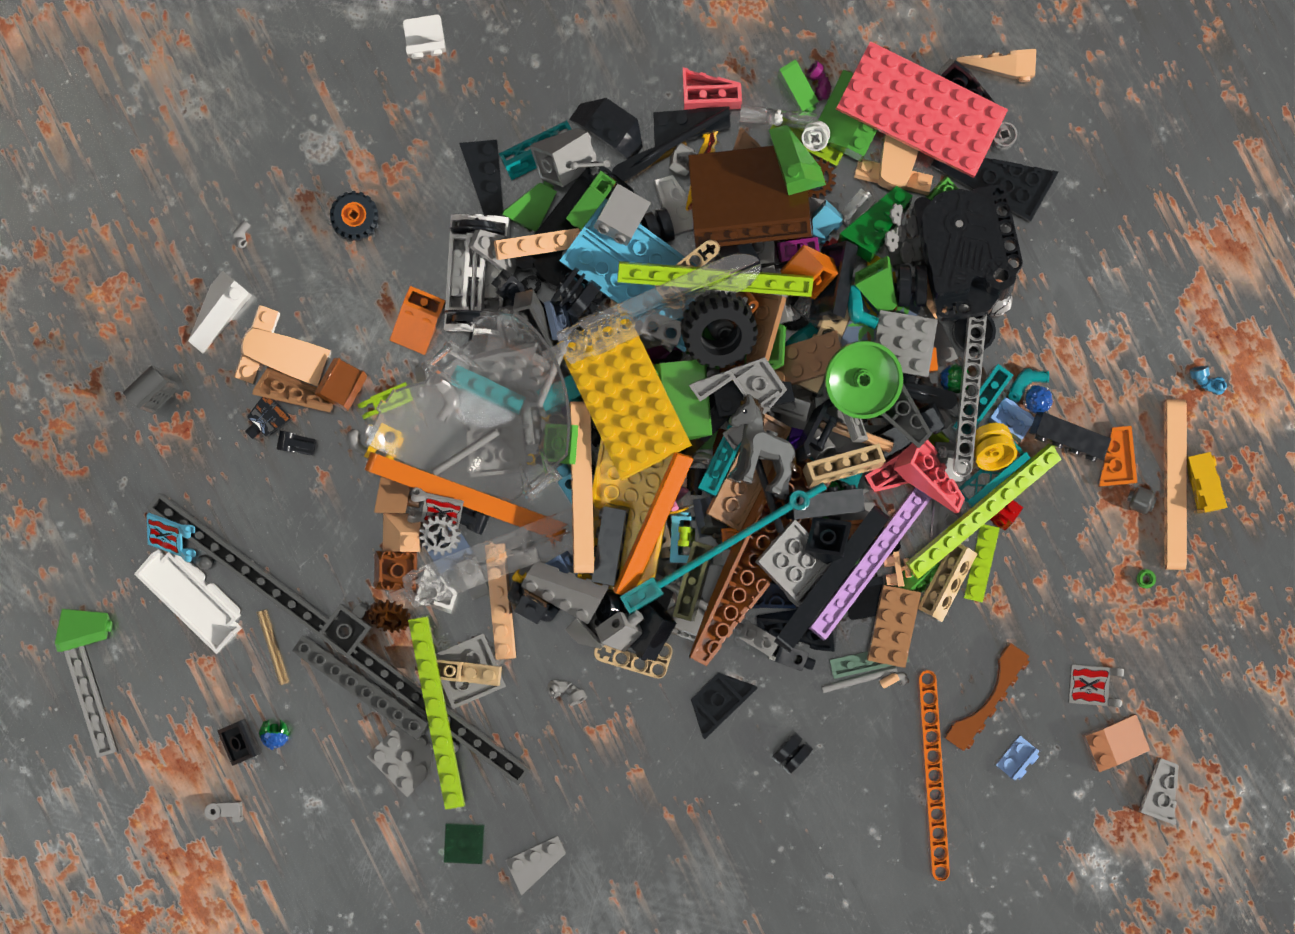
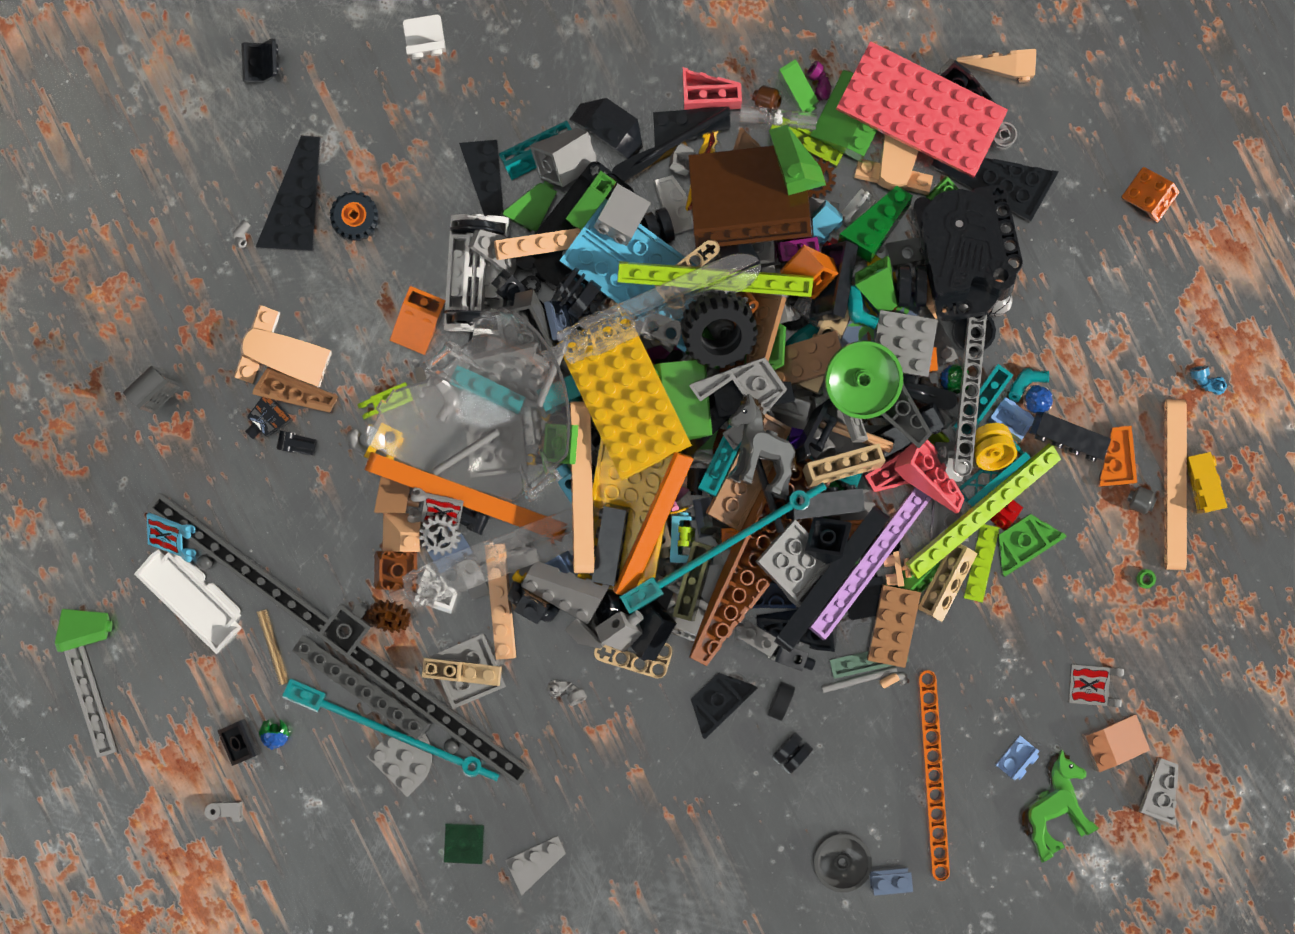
(218, 309): white wedge -> none
(259, 61): none -> black bracket
(294, 208): none -> black wing
(314, 699): none -> teal bar
(341, 384): dark orange slope -> none
(436, 712): lime plate -> none
(606, 164): light grey hinge -> none
(767, 97): none -> reddish brown head
(781, 701): none -> black tyre
(815, 135): white wheel -> none
(847, 876): none -> dark grey dish
(890, 881): none -> sand blue panel
(899, 233): light grey plant -> none
(1009, 664): dark orange arch -> none
(1025, 541): none -> bright green wing
(1054, 804): none -> bright green animal
(1151, 193): none -> orange bracket

